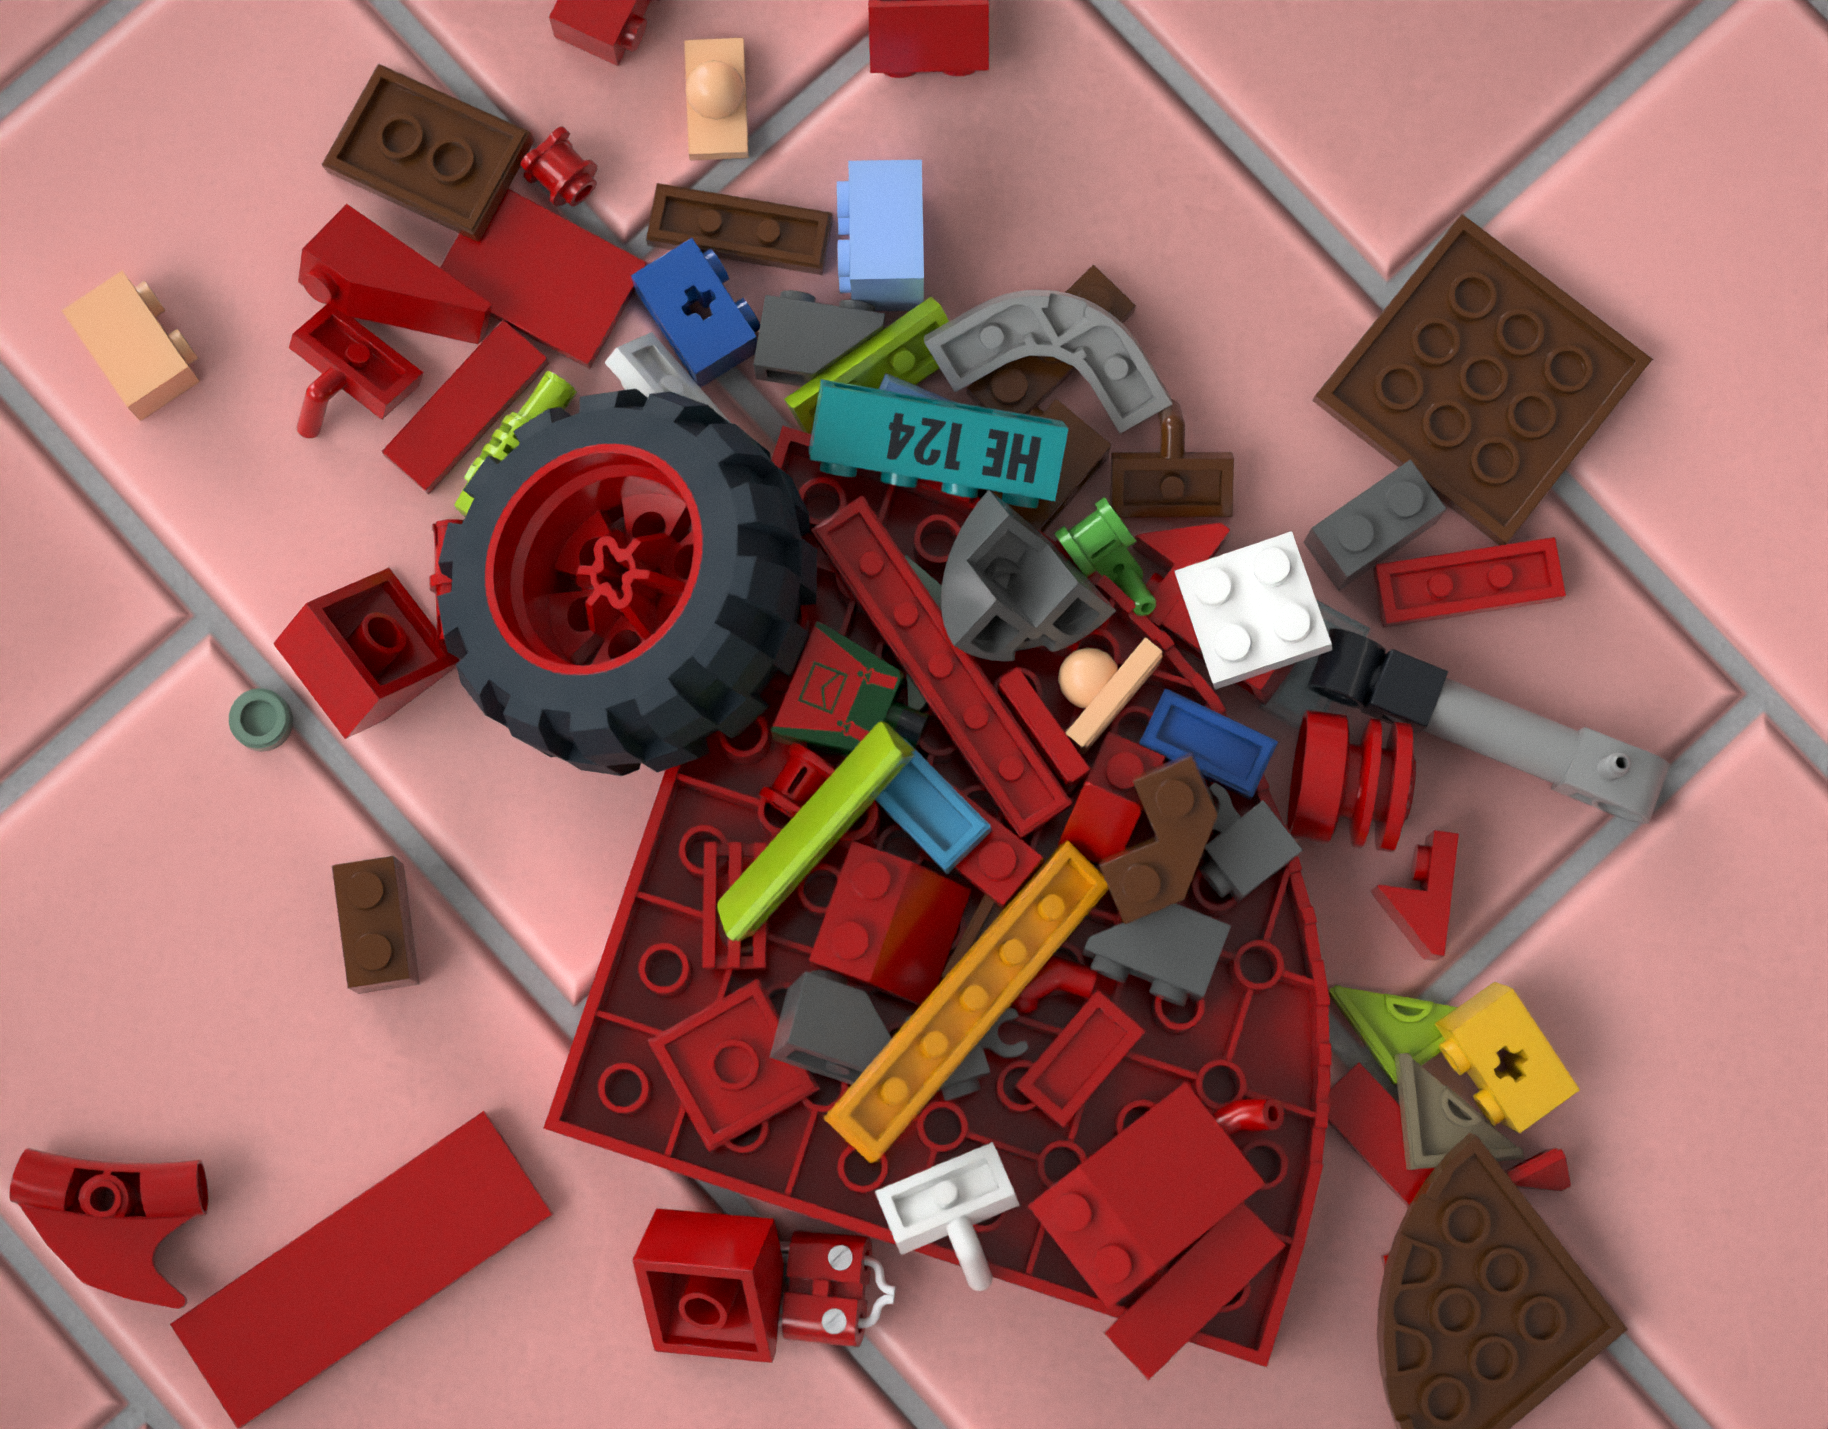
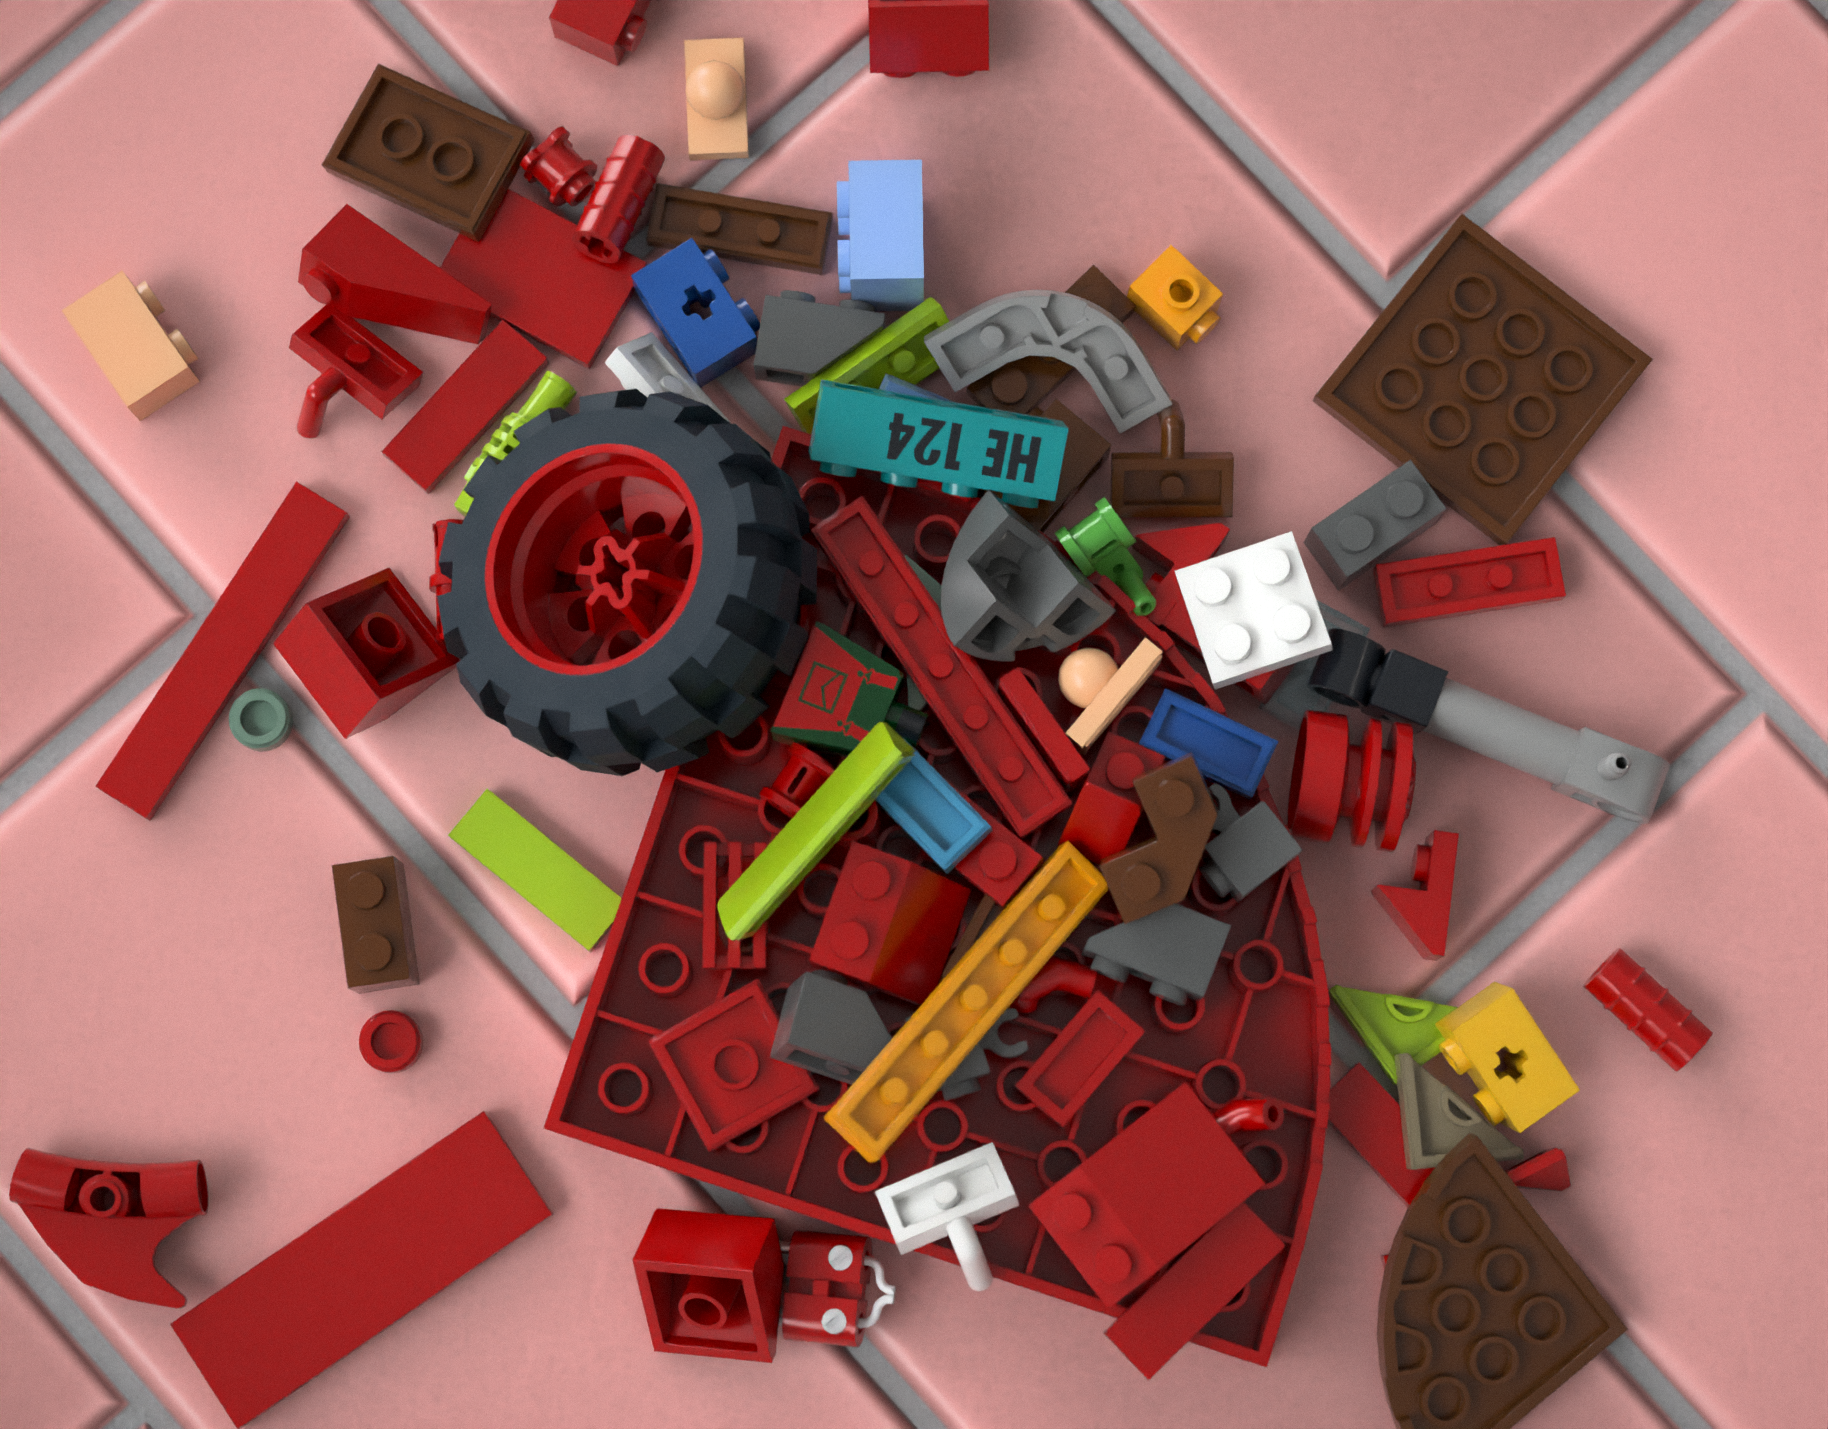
(223, 651): none -> red tile
(391, 1041): none -> red tile
(537, 869): none -> lime tile
(618, 198): none -> red axle
(1176, 299): none -> light orange brick
(1648, 1009): none -> red axle

